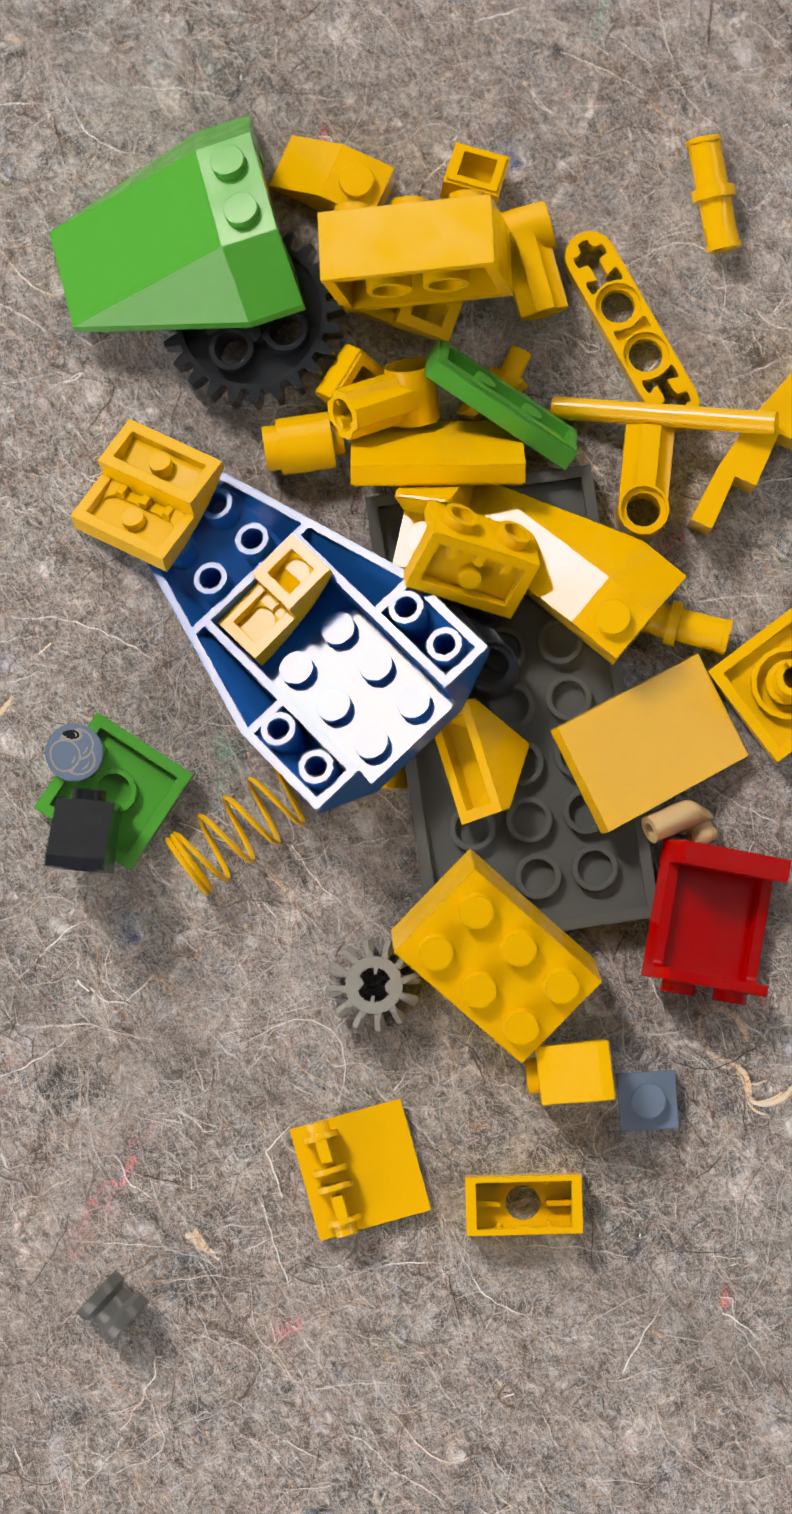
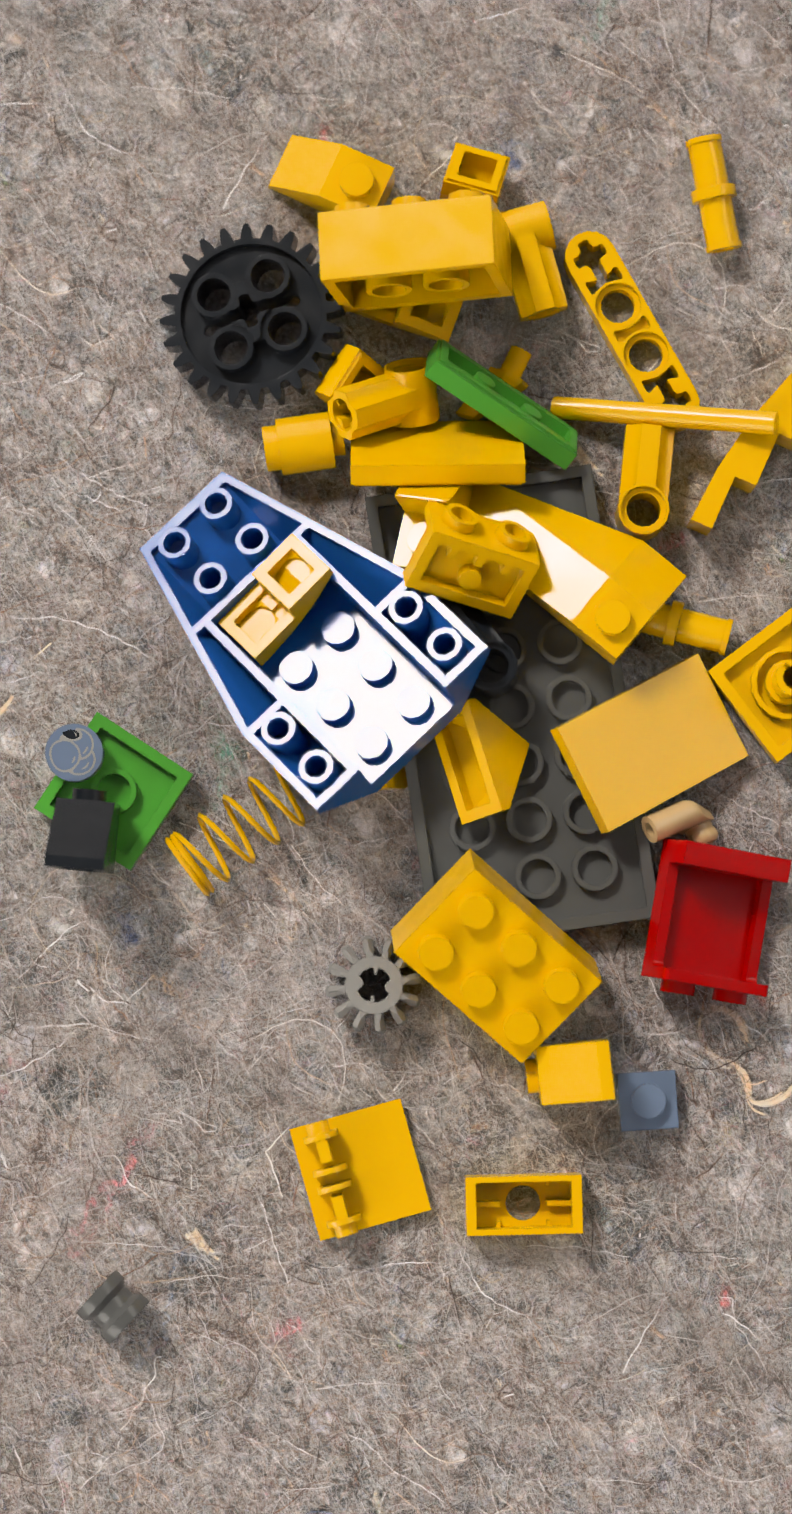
(148, 495): yellow slope -> none
(181, 243): bright green wedge -> none

